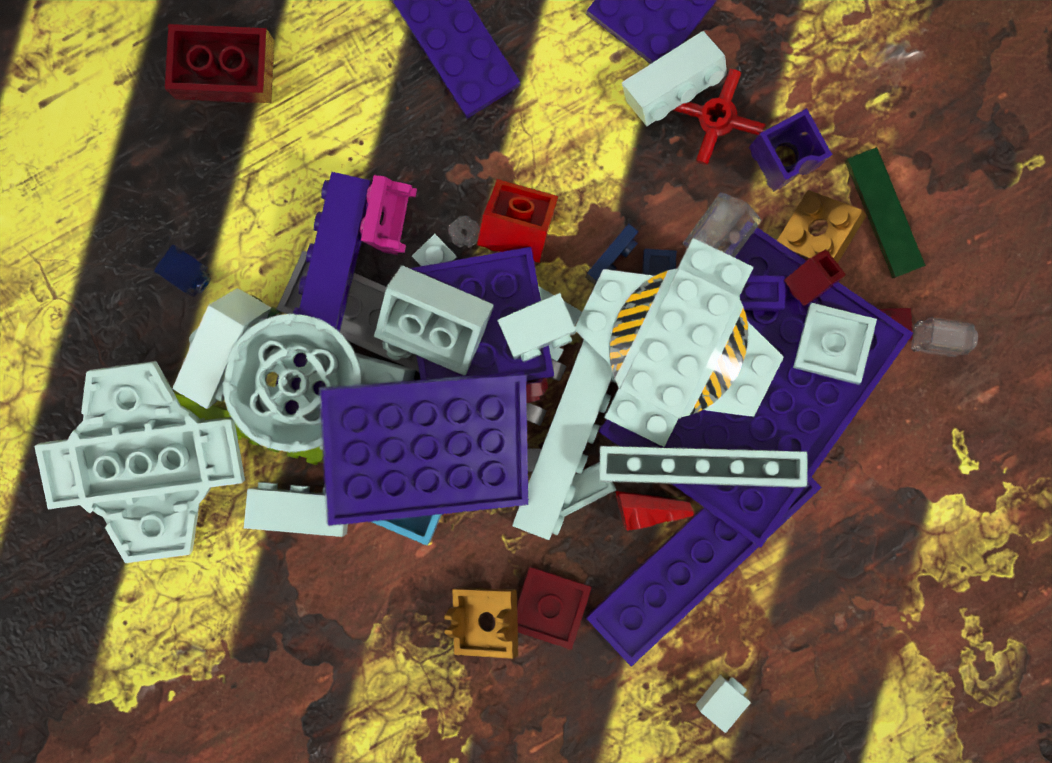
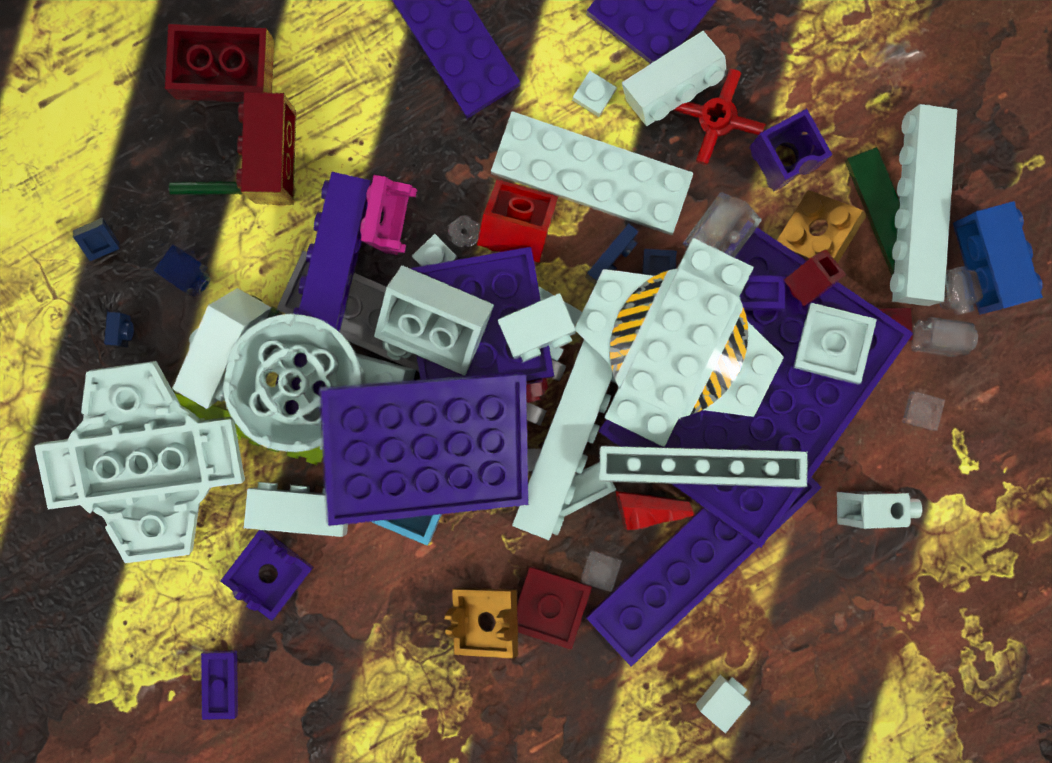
(96, 239): none -> dark blue plate
(118, 329): none -> dark blue plate
(198, 188): none -> dark green bar
(219, 685): none -> dark purple plate
(245, 580): none -> dark purple piece
(267, 148): none -> dark red brick
(592, 173): none -> light aqua plate
(594, 93): none -> light aqua plate
(600, 571): none -> clear plate
(877, 509): none -> light aqua torso
(923, 411): none -> clear plate
(924, 205): none -> light aqua brick
(961, 290): none -> clear head
(1000, 255): none -> blue brick

